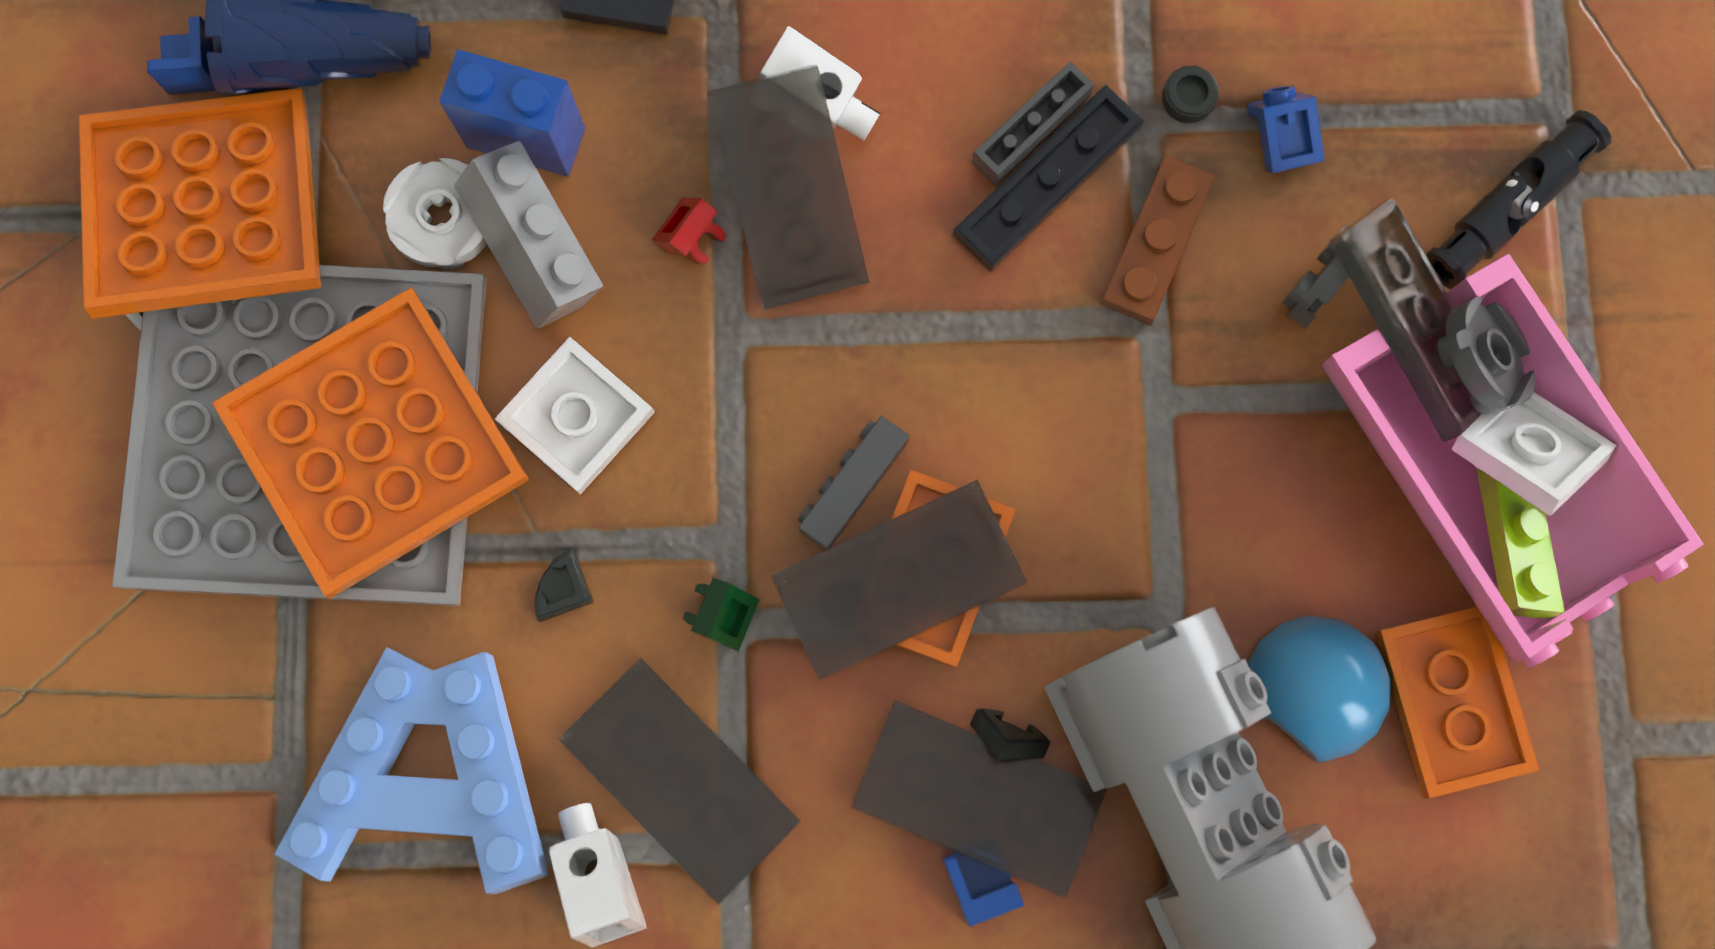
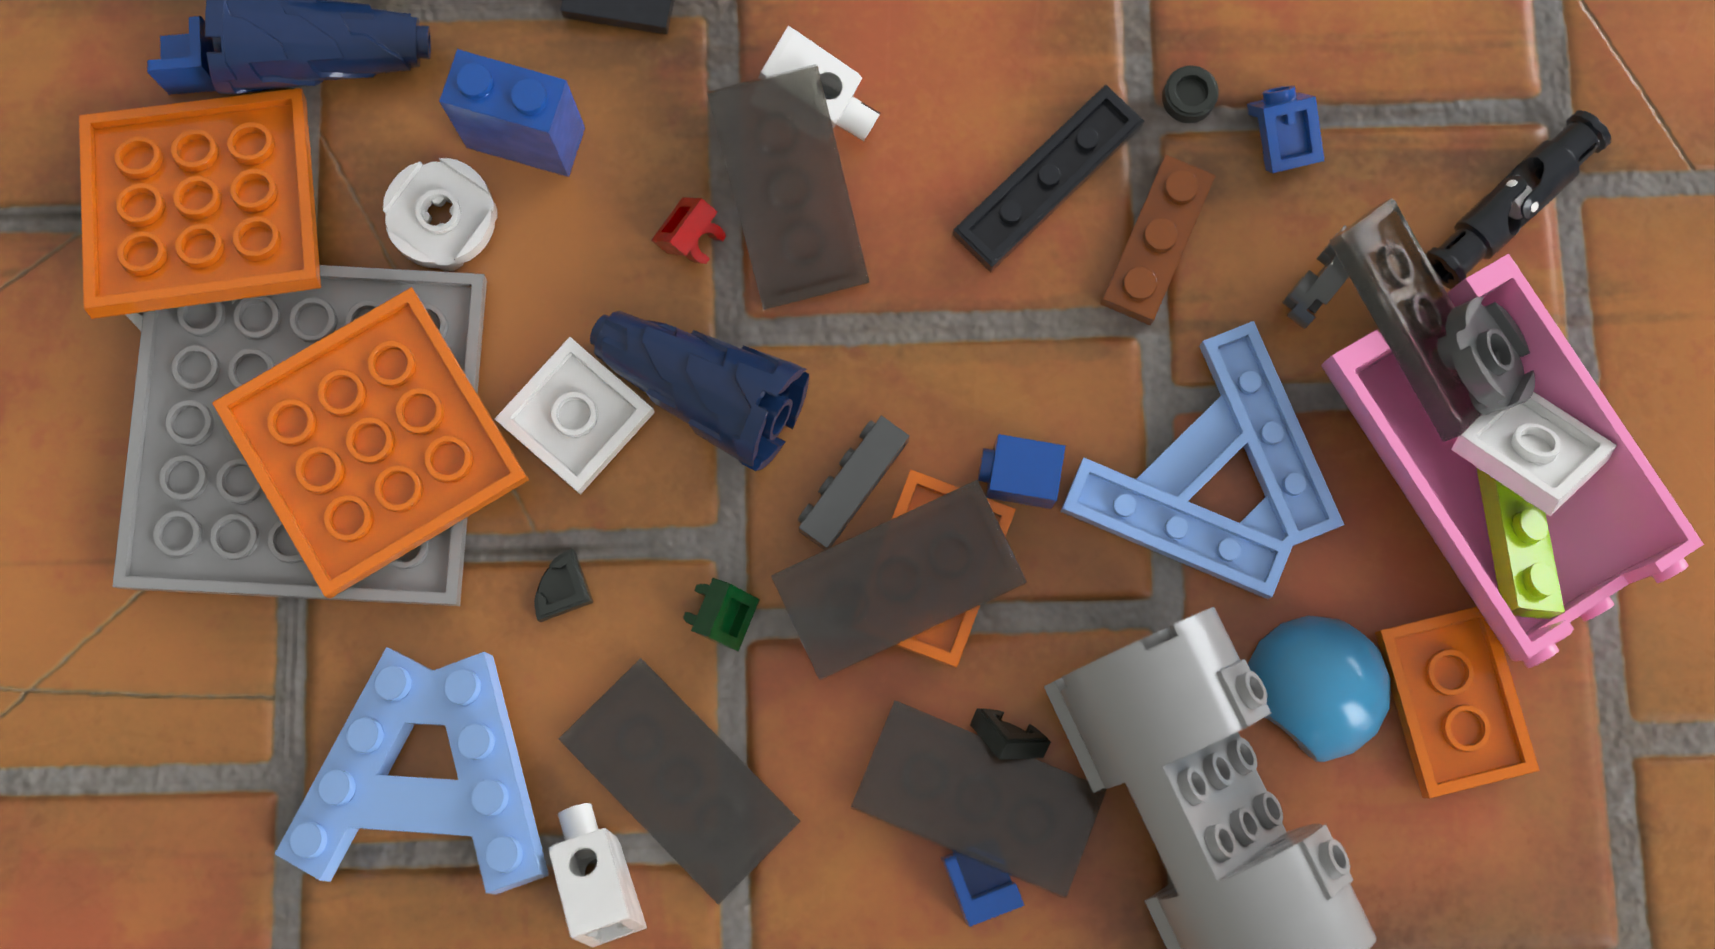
(527, 234): light grey brick -> none
(722, 391): none -> dark blue cone
(1022, 471): none -> blue brick
(1032, 123): dark grey piece -> none
(1248, 415): none -> light blue plate

